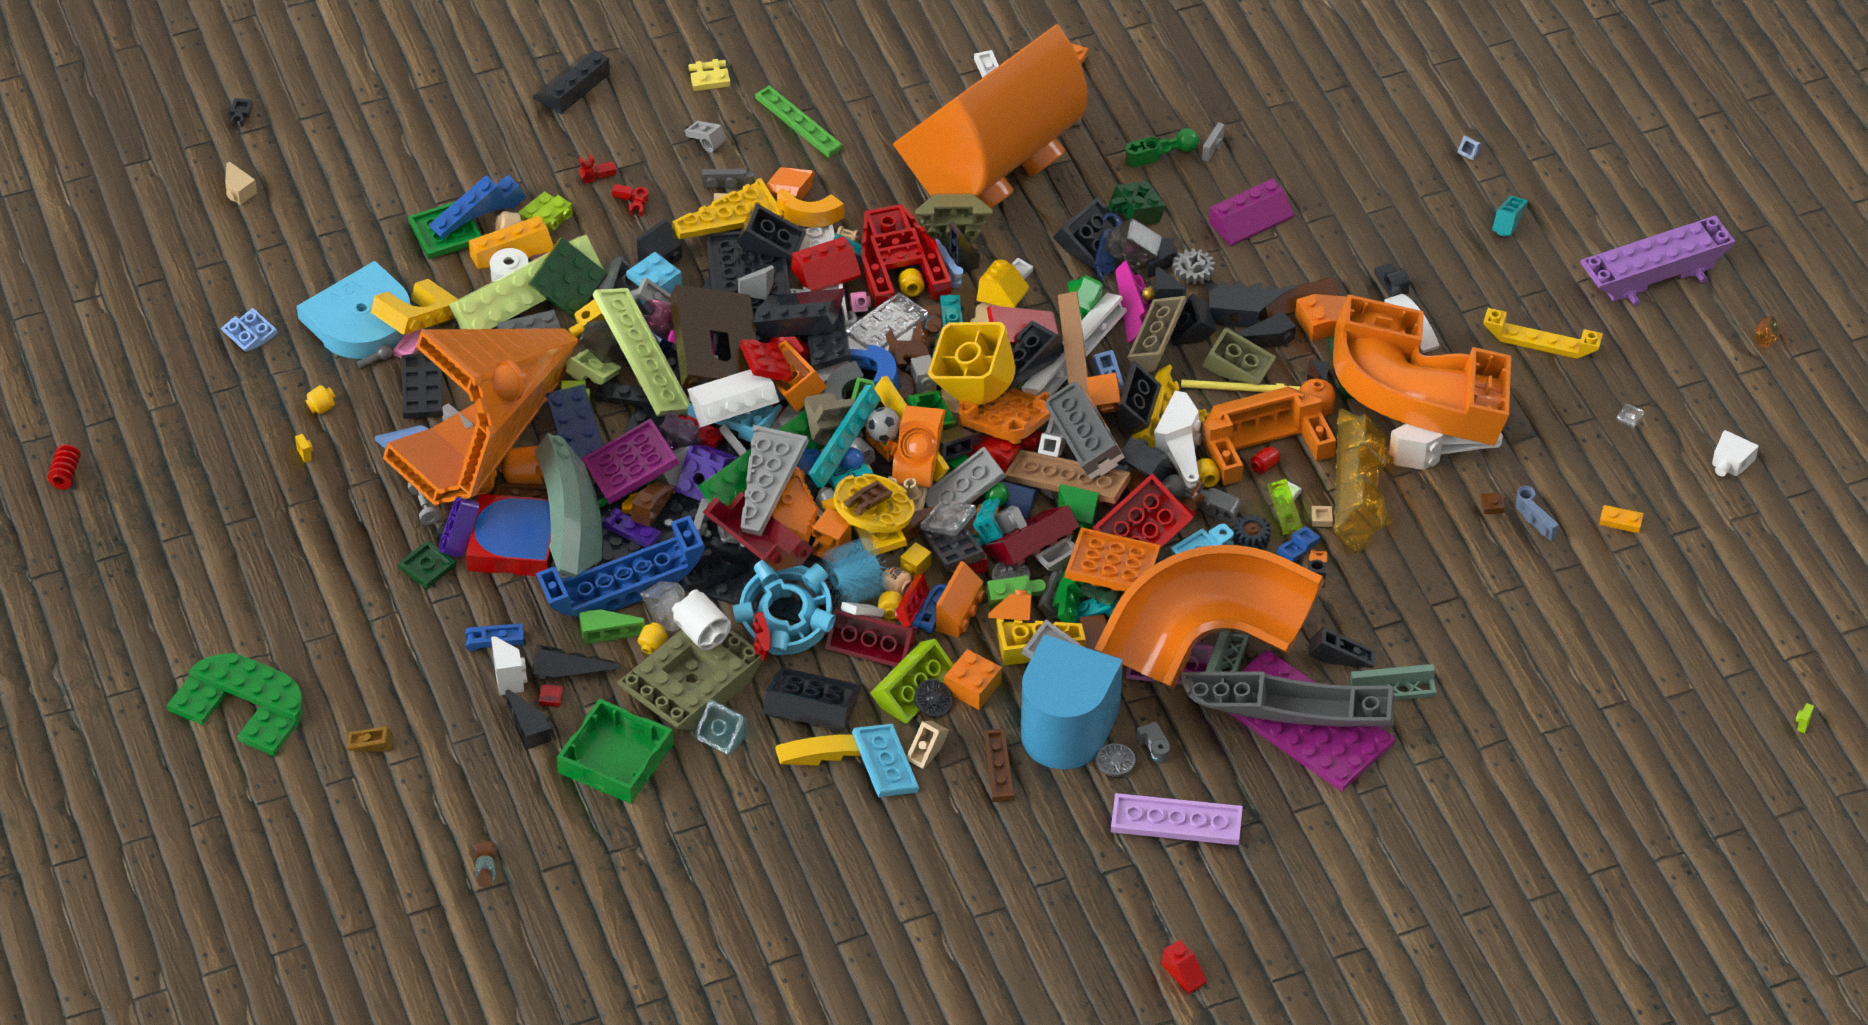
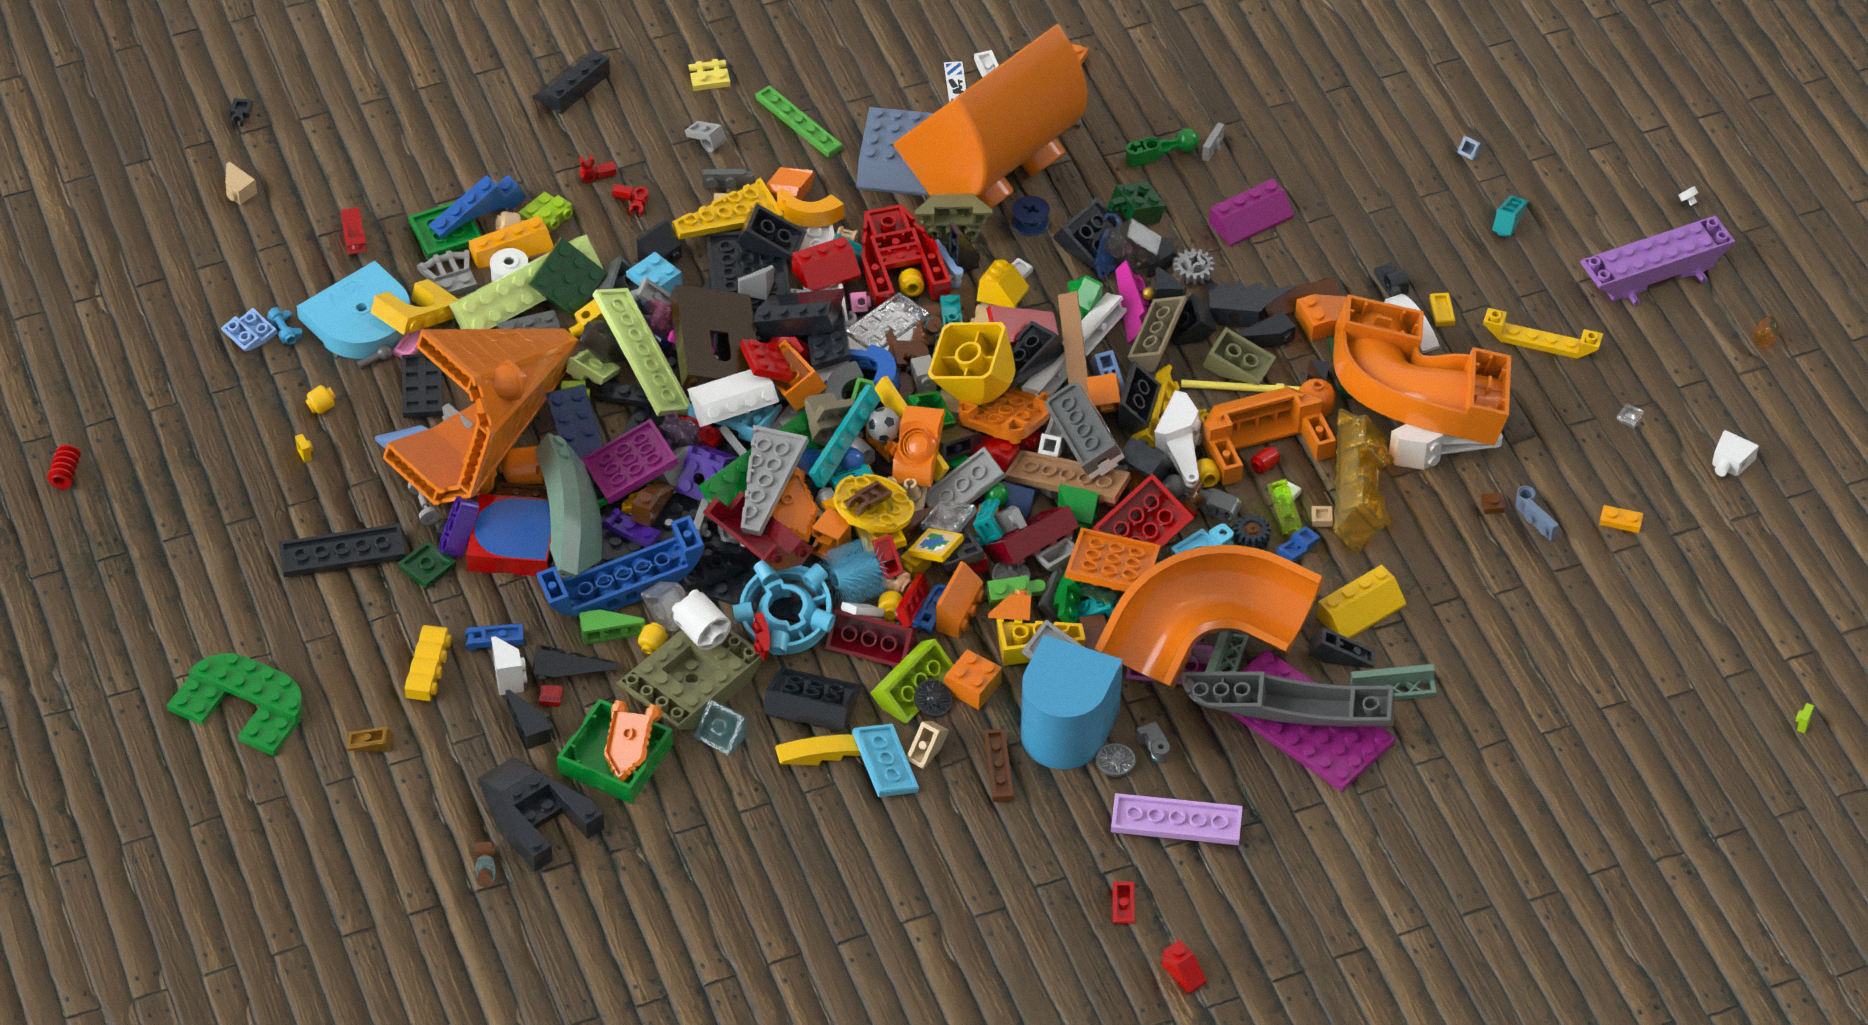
(287, 334): none -> dark azure piece
(341, 550): none -> black plate
(353, 230): none -> red arch
(427, 663): none -> yellow brick
(454, 282): none -> light grey plate
(525, 800): none -> black wedge
(628, 738): none -> shield
(880, 163): none -> sand blue slope
(889, 555): none -> red slope
(935, 545): none -> tile
(954, 78): none -> white sticker
(1030, 215): none -> dark blue piece
(1123, 902): none -> red slope
(1318, 563): leg -> none
(1361, 603): none -> yellow slope
(1442, 309): none -> yellow tile
(1689, 195): none -> white tile

